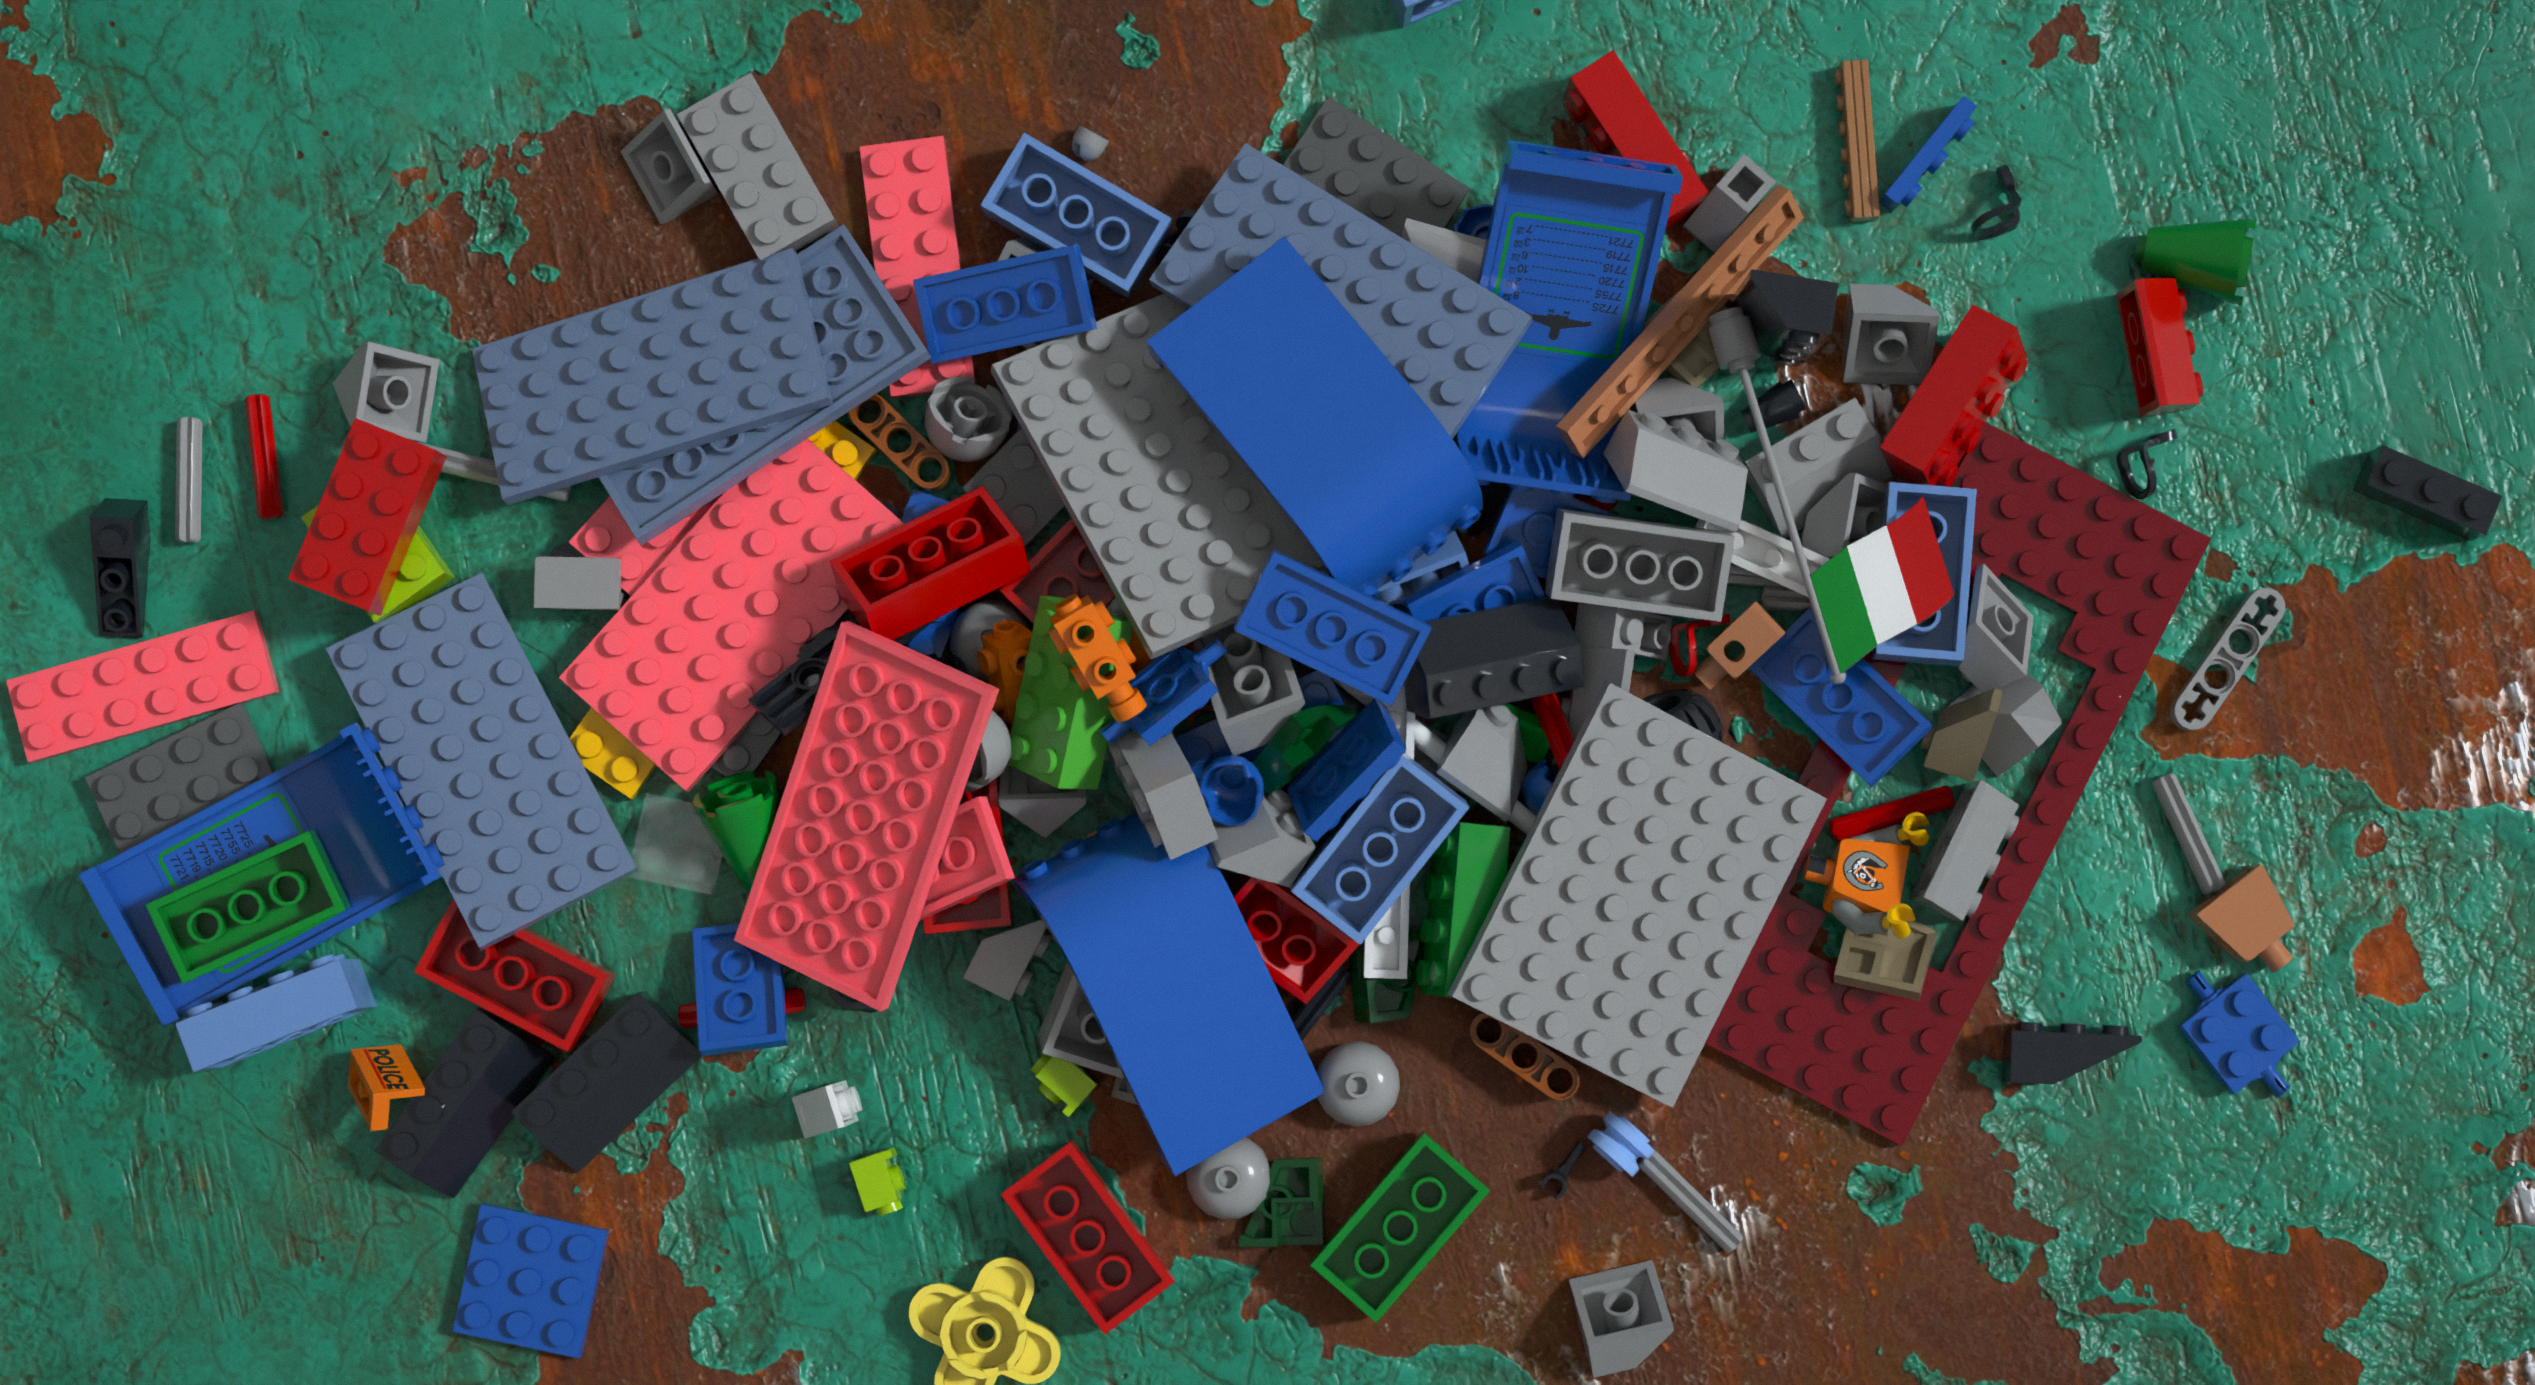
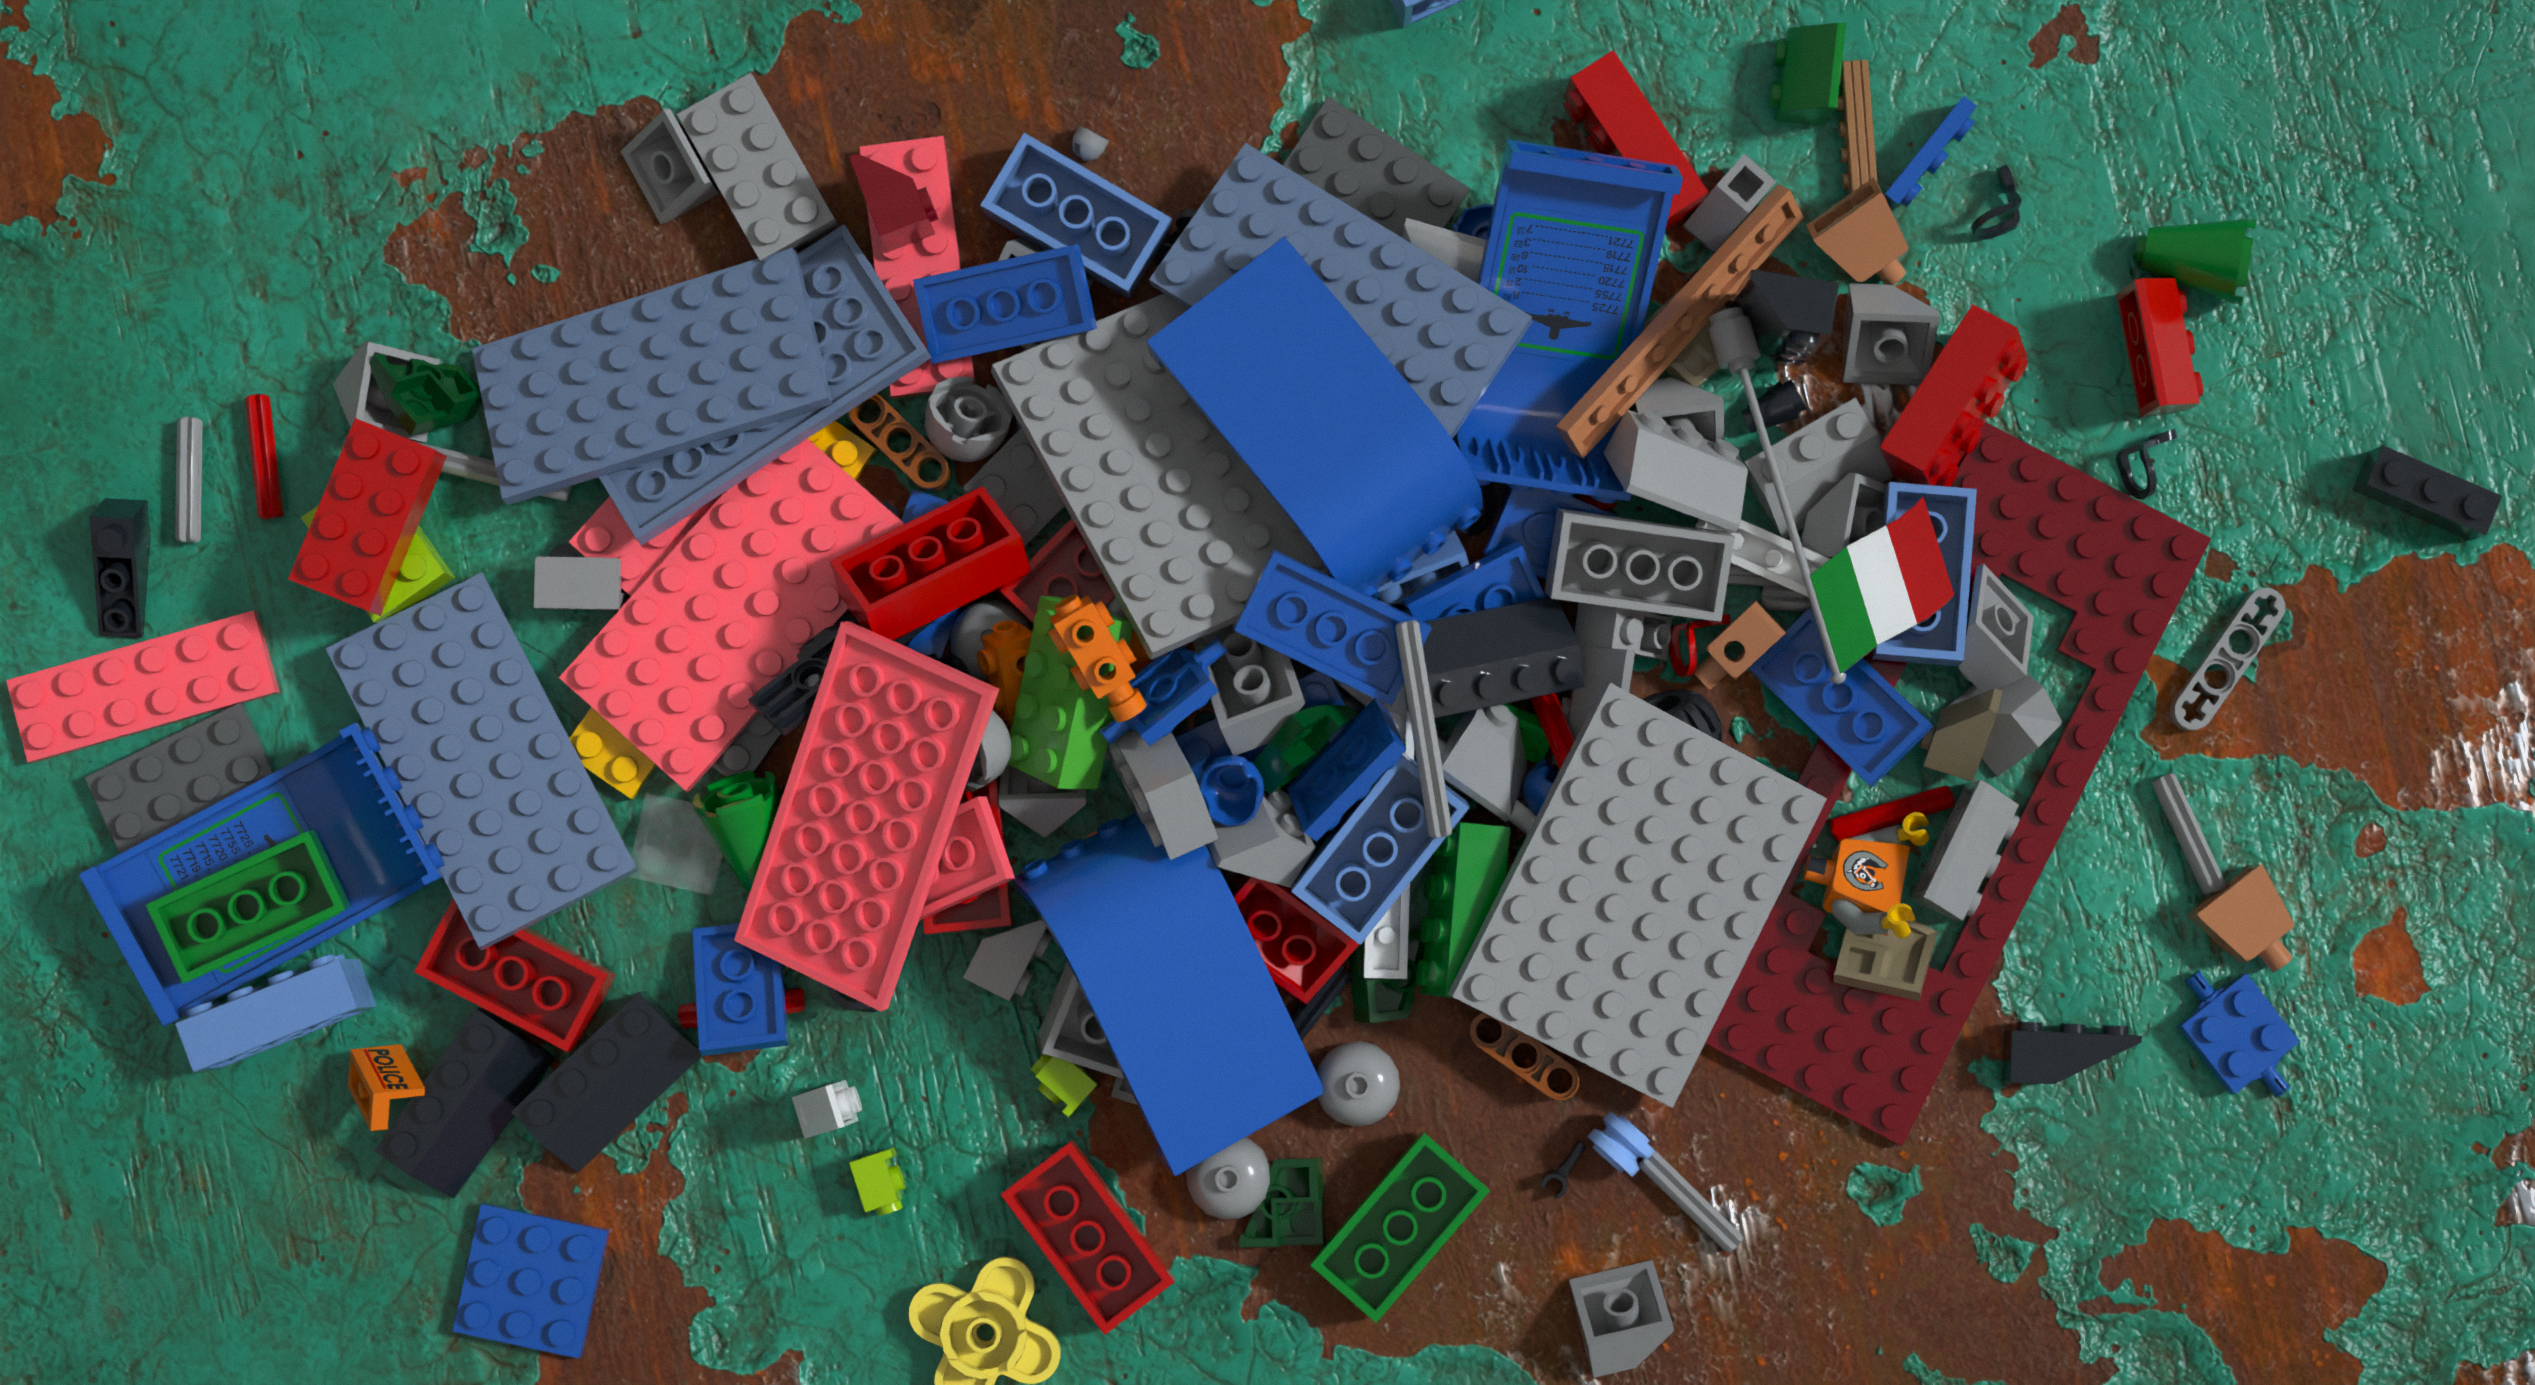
(425, 393): none -> dark green slope
(895, 203): none -> dark red slope
(1423, 728): none -> light grey axle
(1808, 73): none -> green slope
(1862, 235): none -> nougat torso

